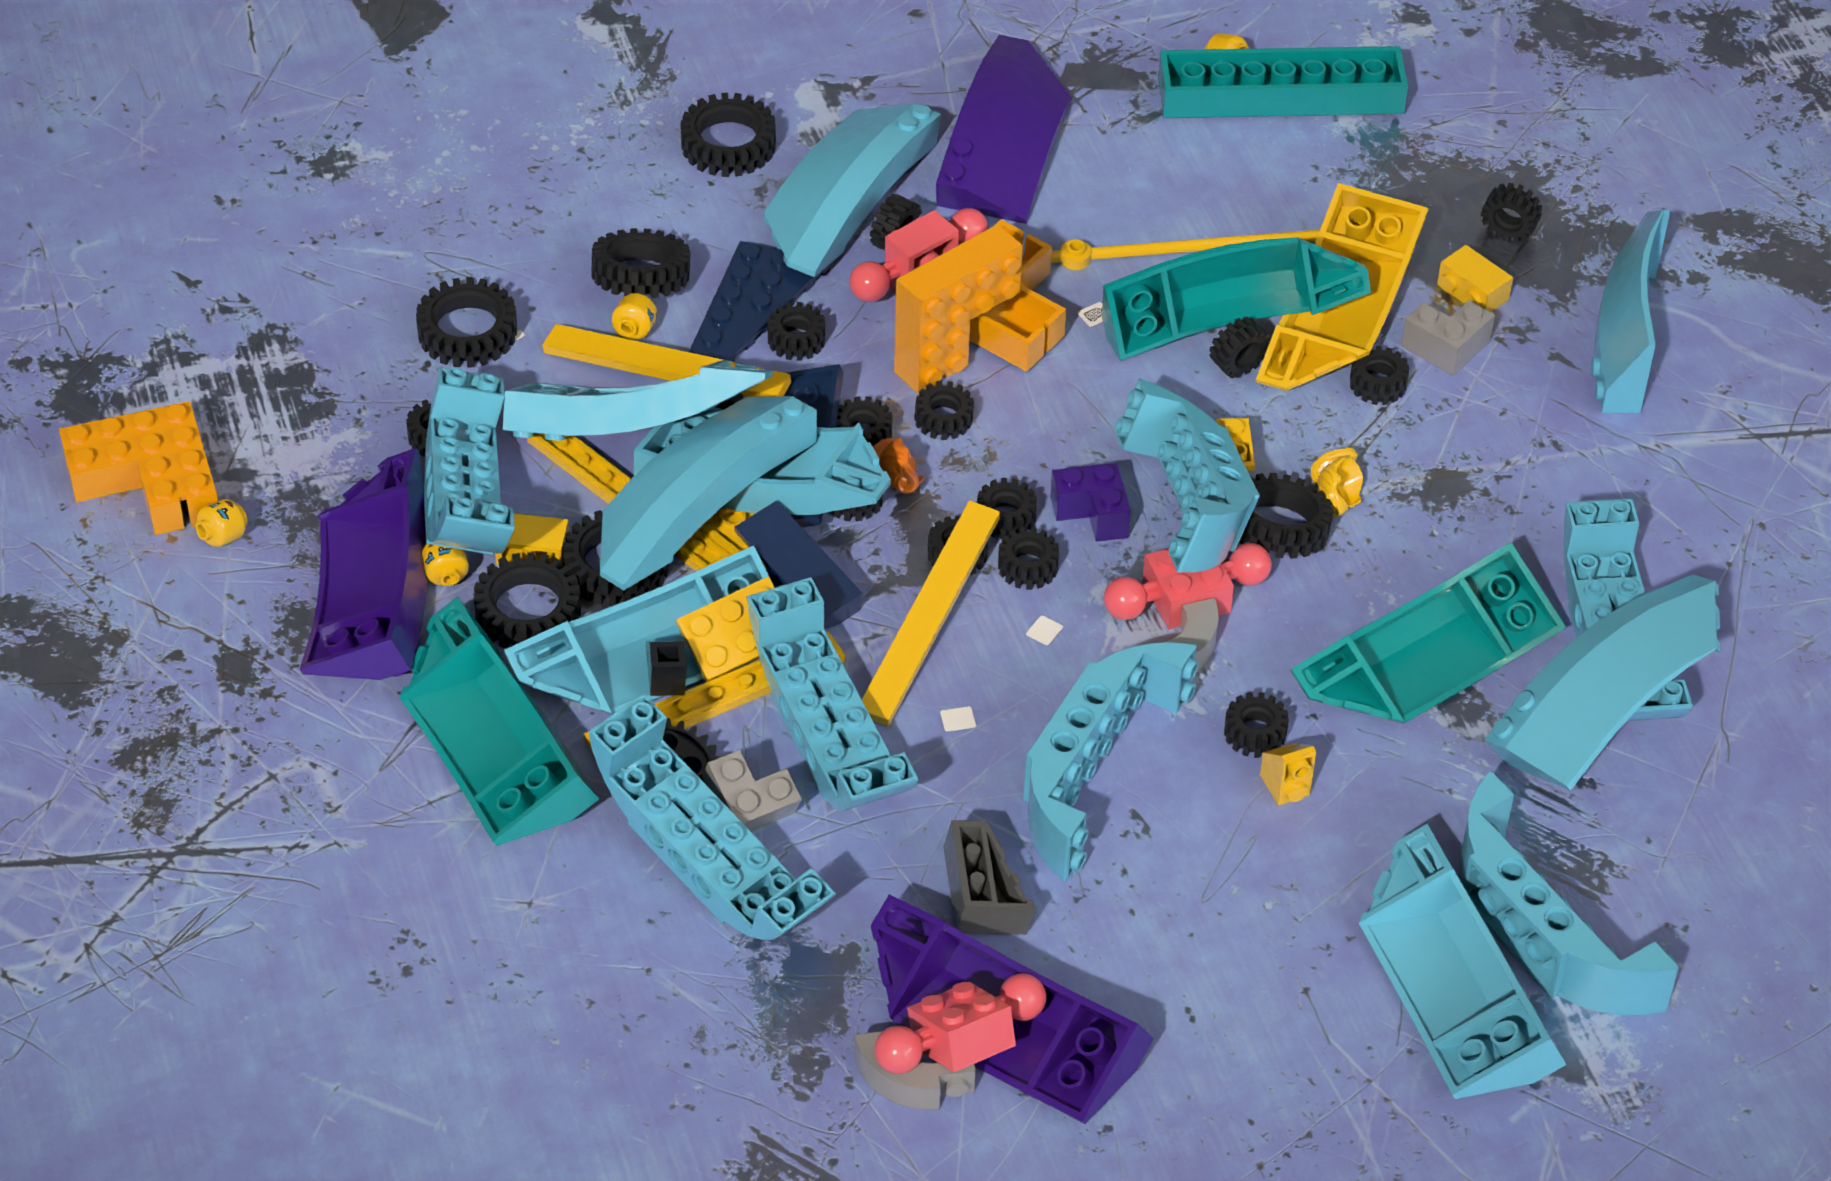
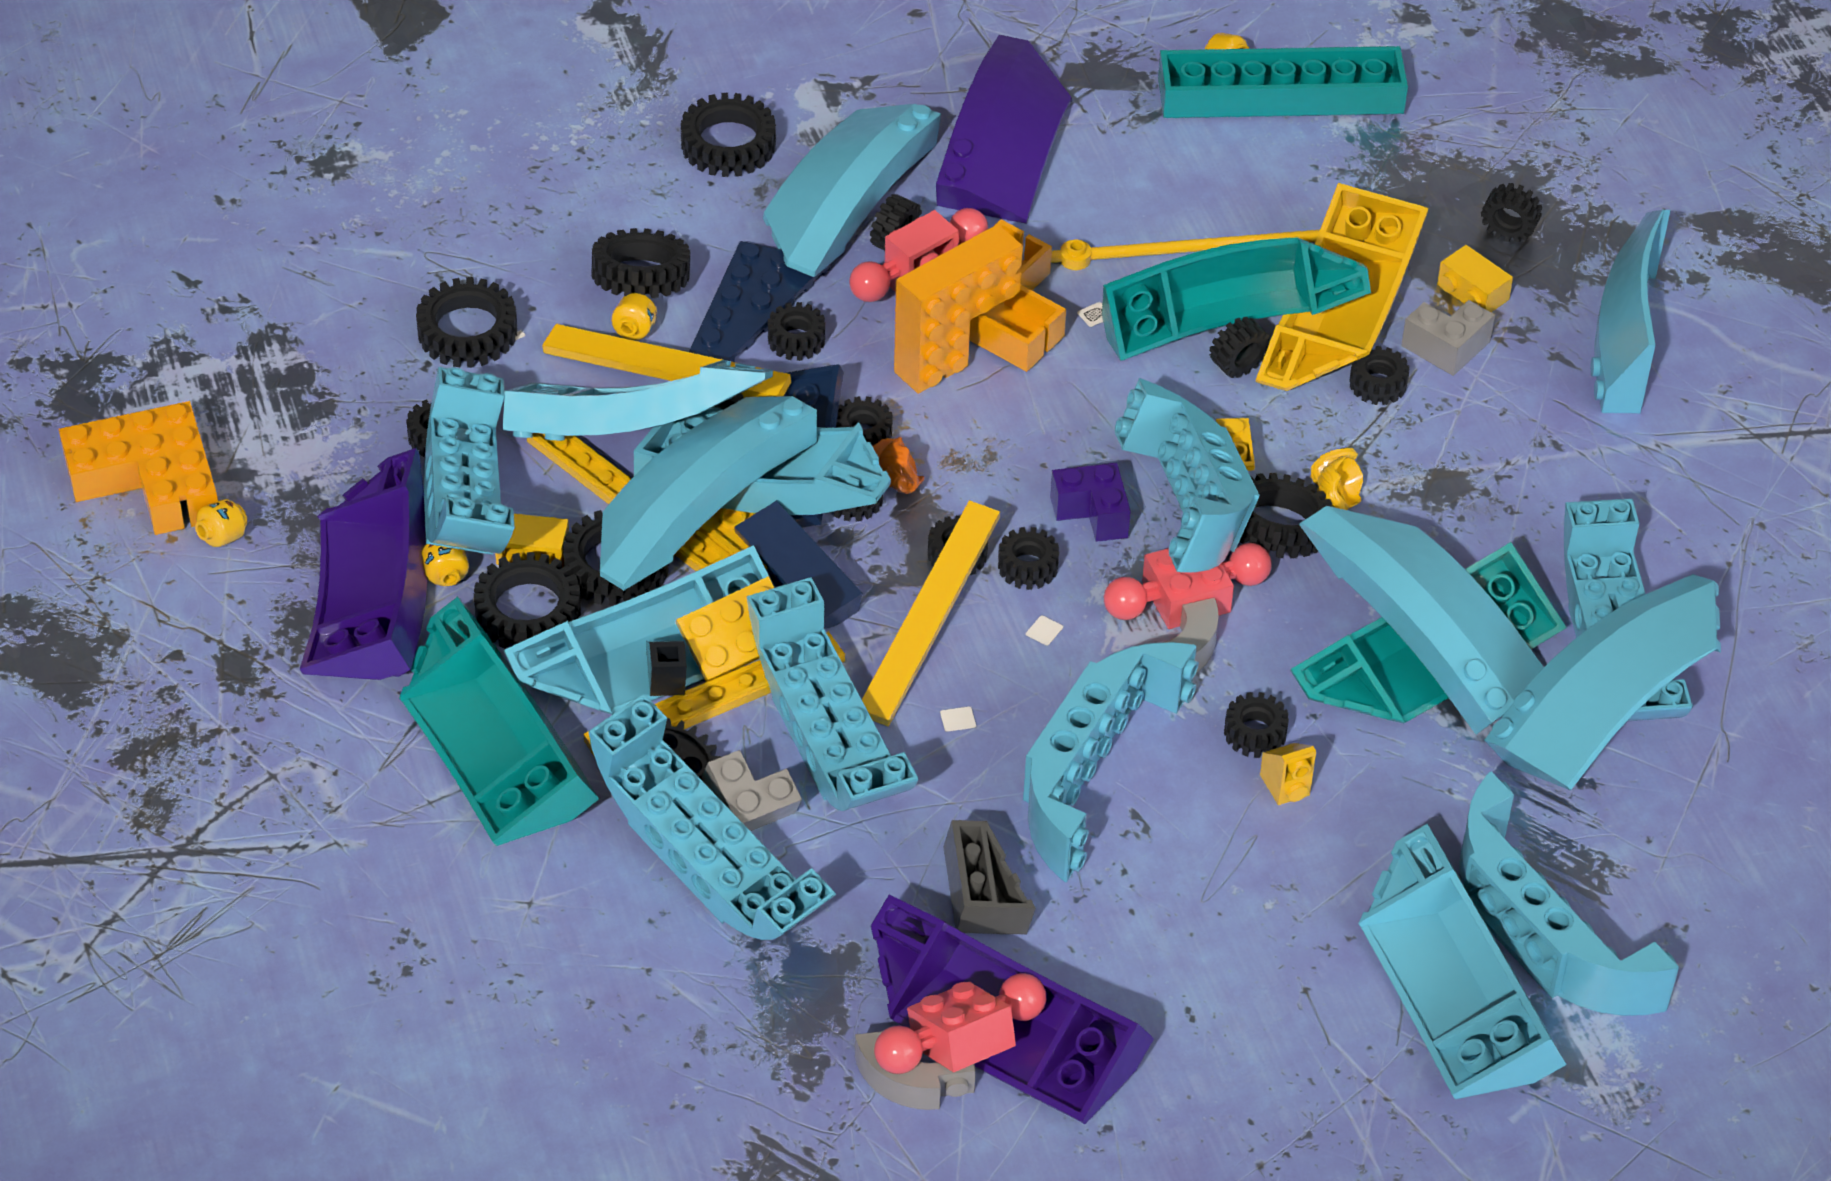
(946, 397): black tyre -> none
(1010, 495): black tyre -> none
(1431, 607): none -> medium azure slope

